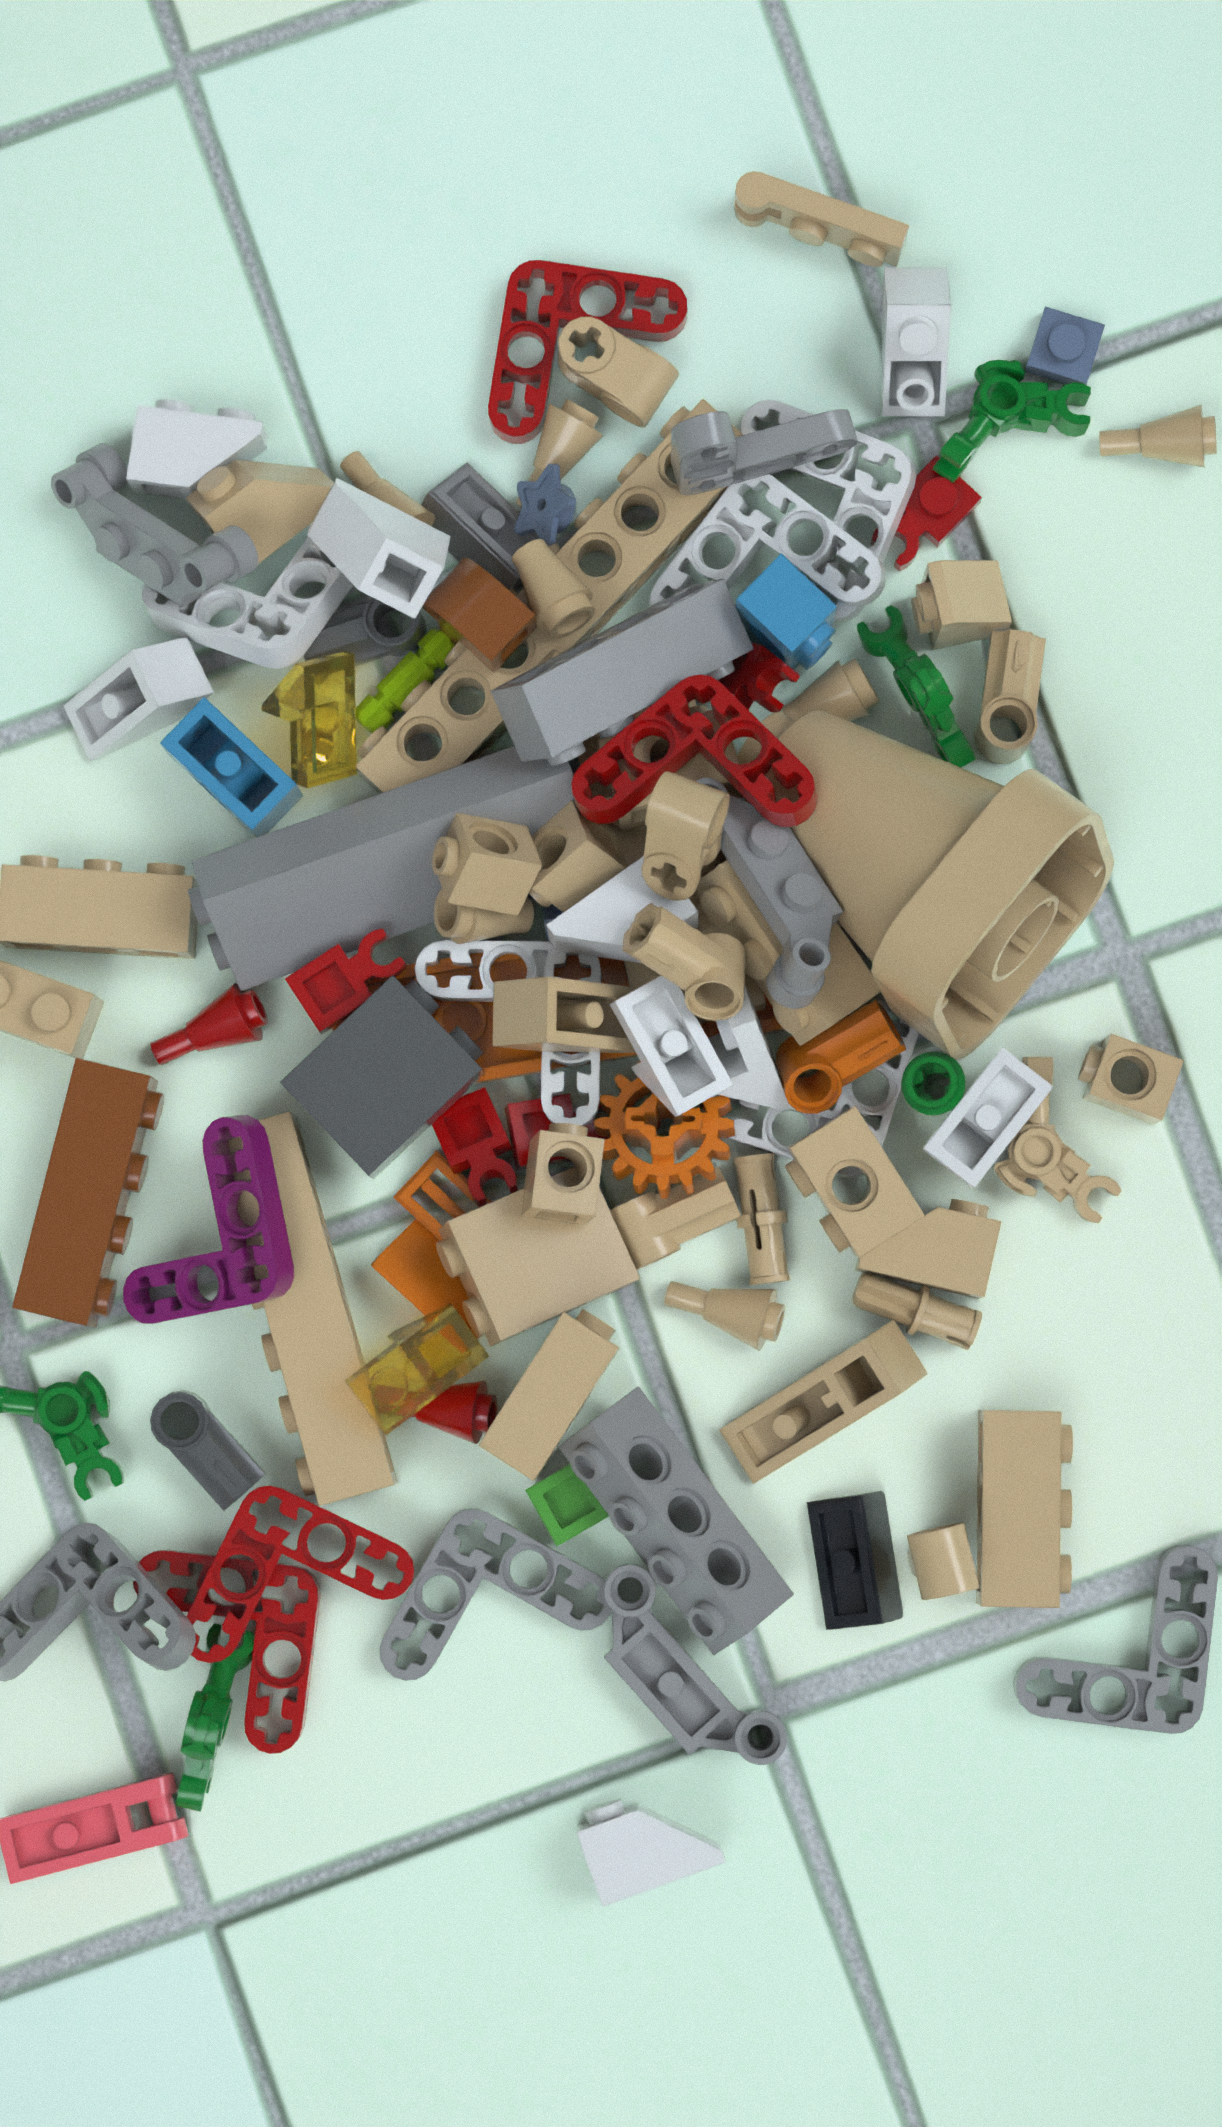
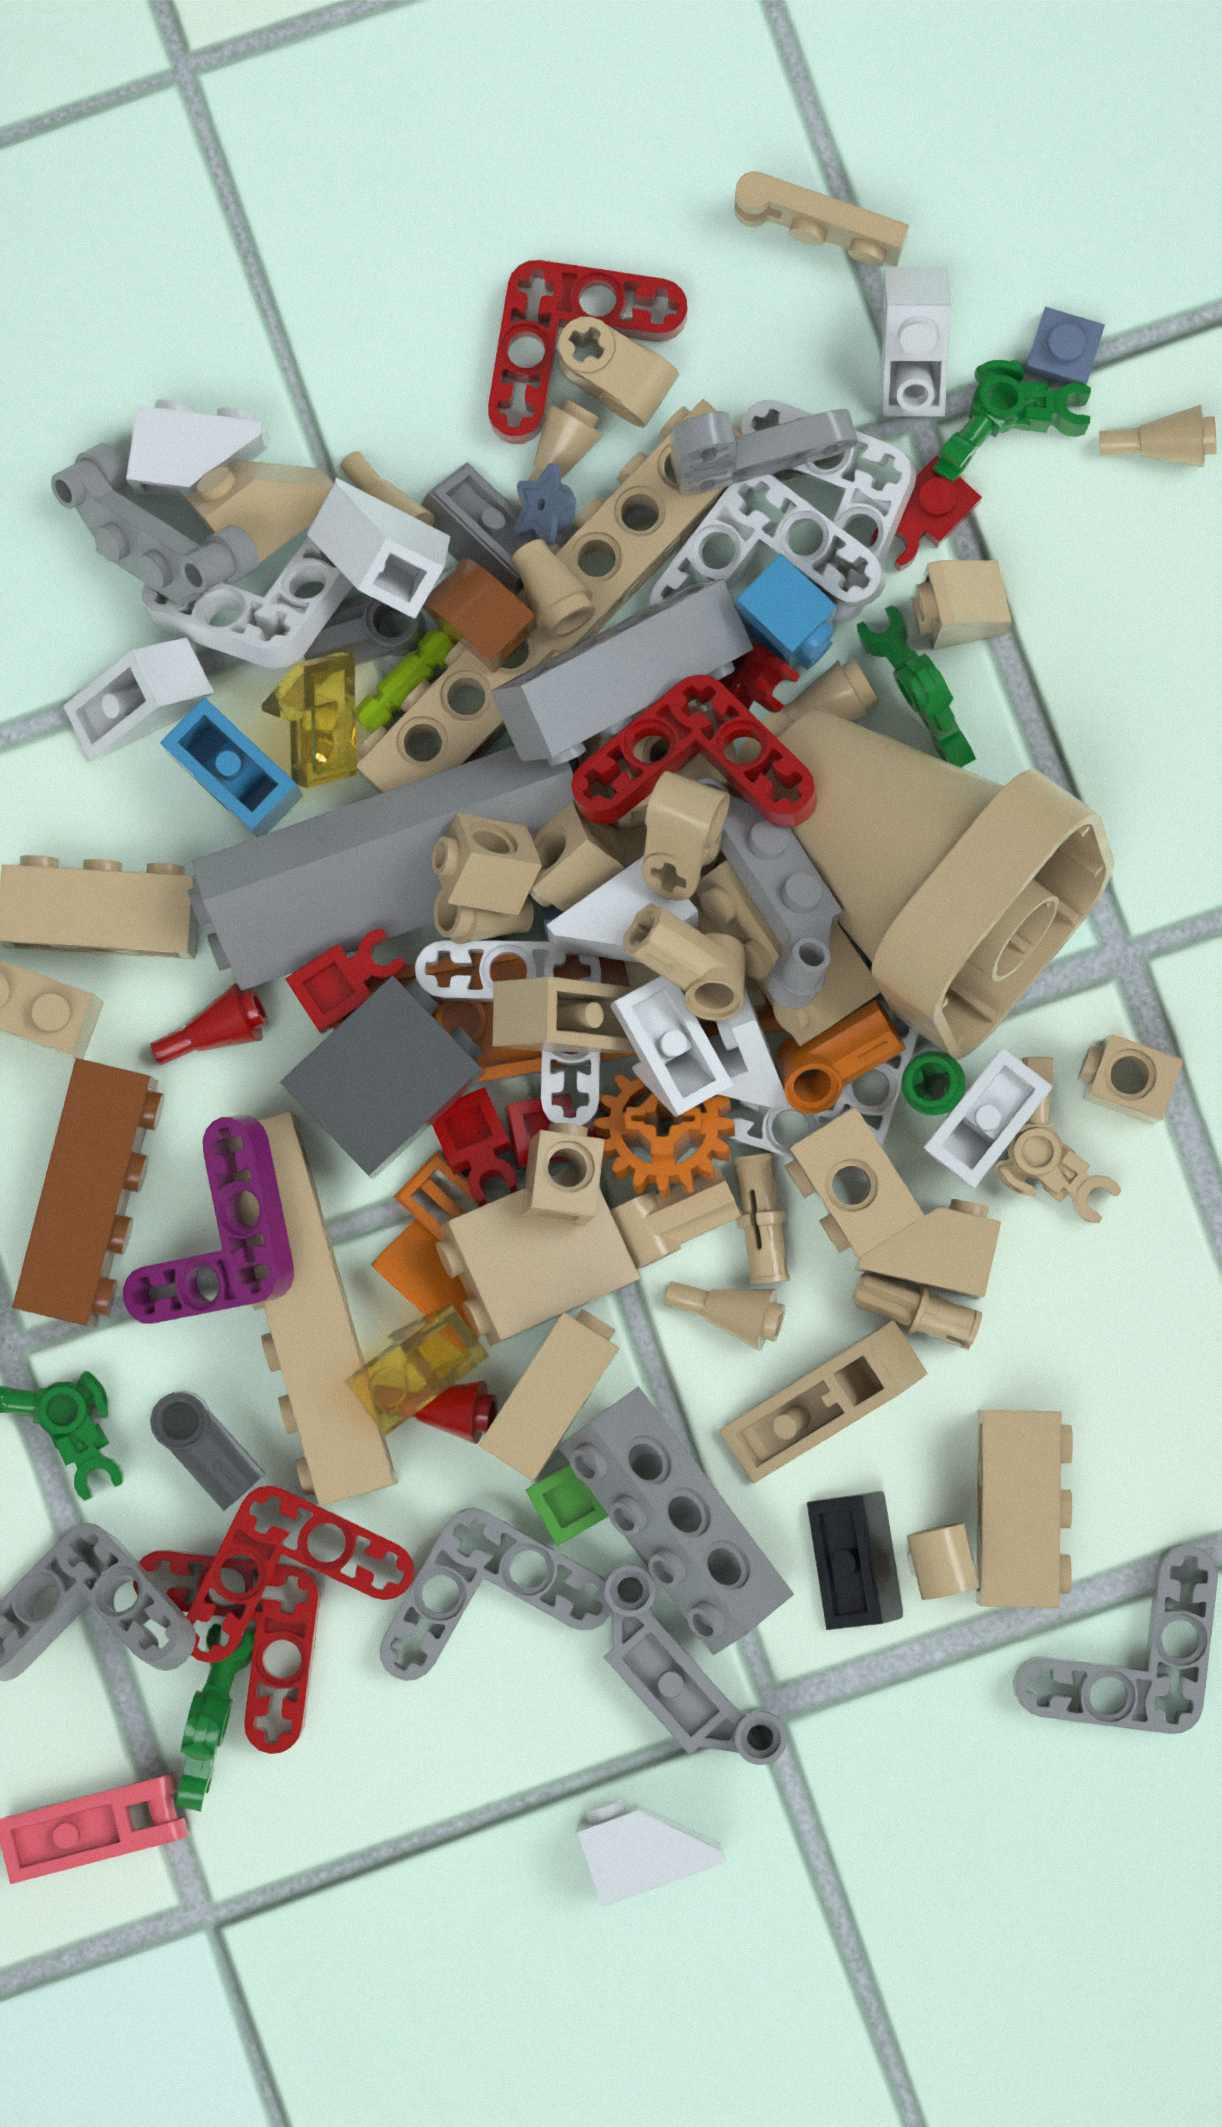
(1010, 692): tan piece -> none

